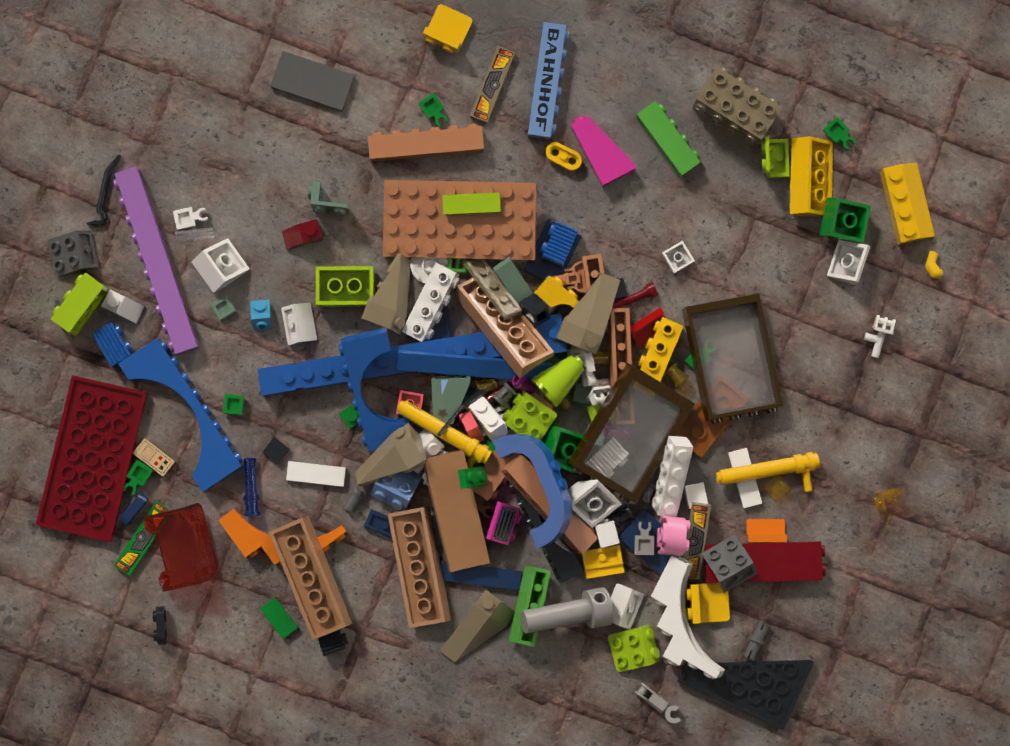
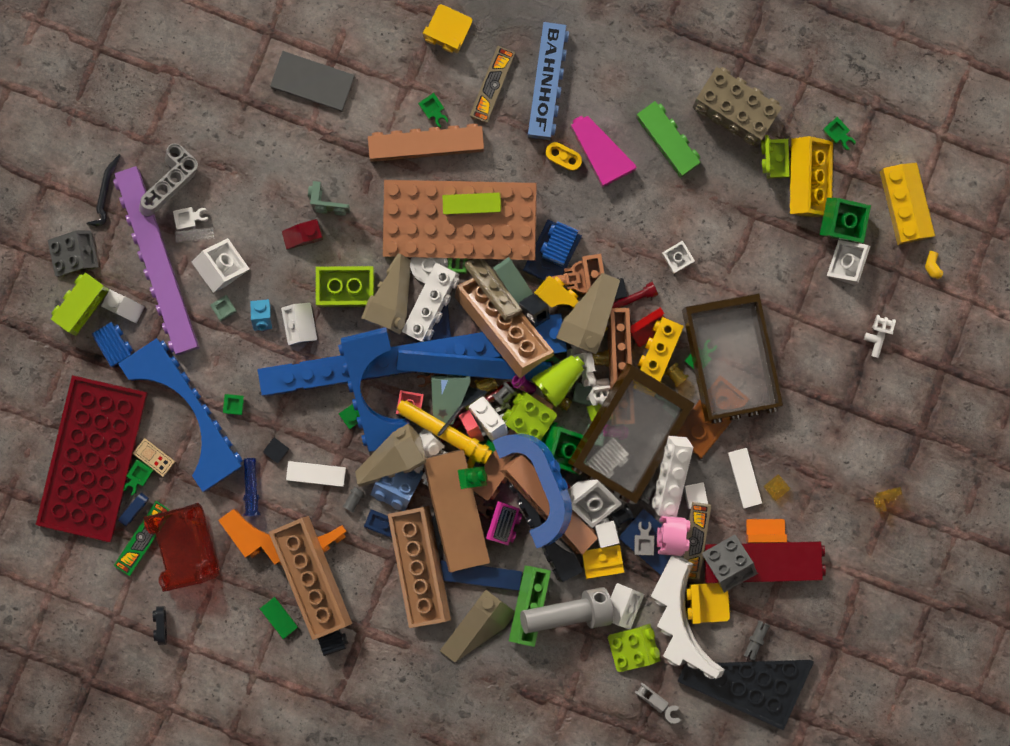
(165, 183): none -> light grey beam
(797, 463): yellow cylinder -> none

